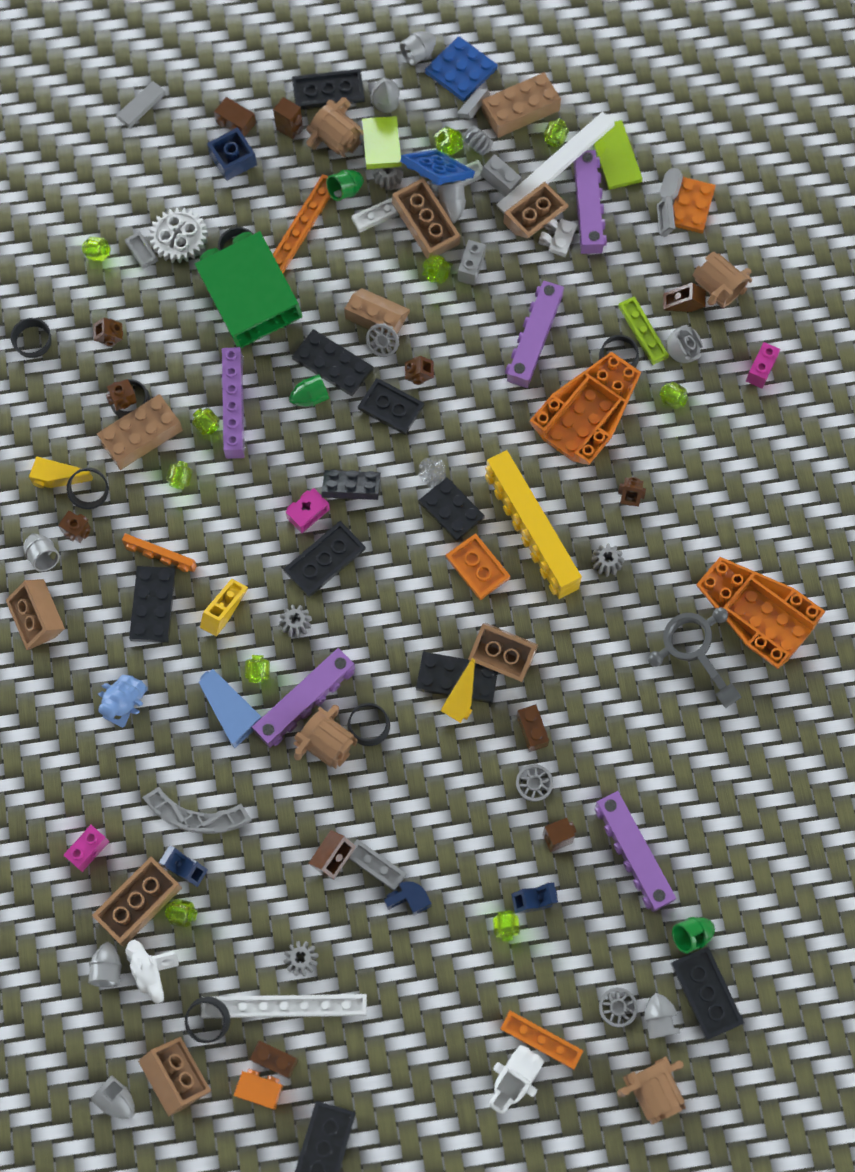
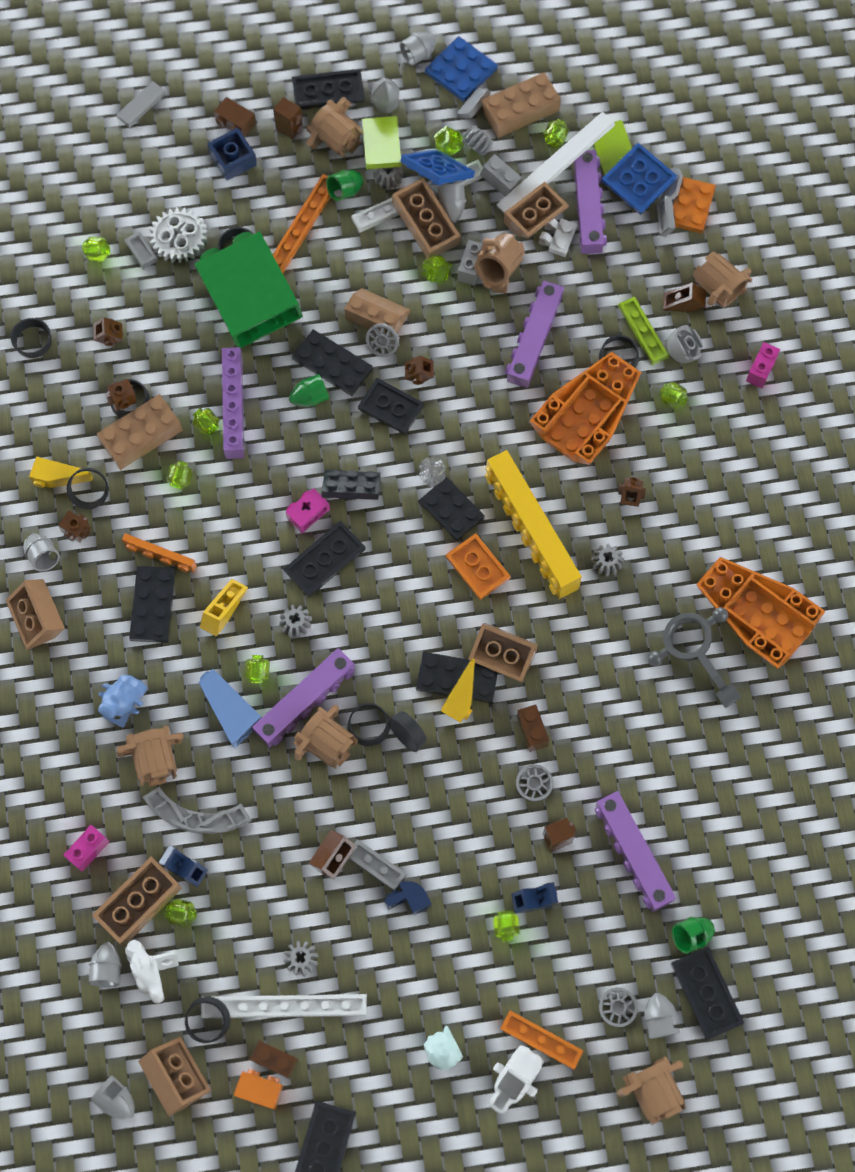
(152, 754): none -> medium nougat container
(407, 731): none -> black tyre
(442, 1050): none -> light aqua animal
(499, 261): none -> medium nougat container
(639, 178): none -> blue plate

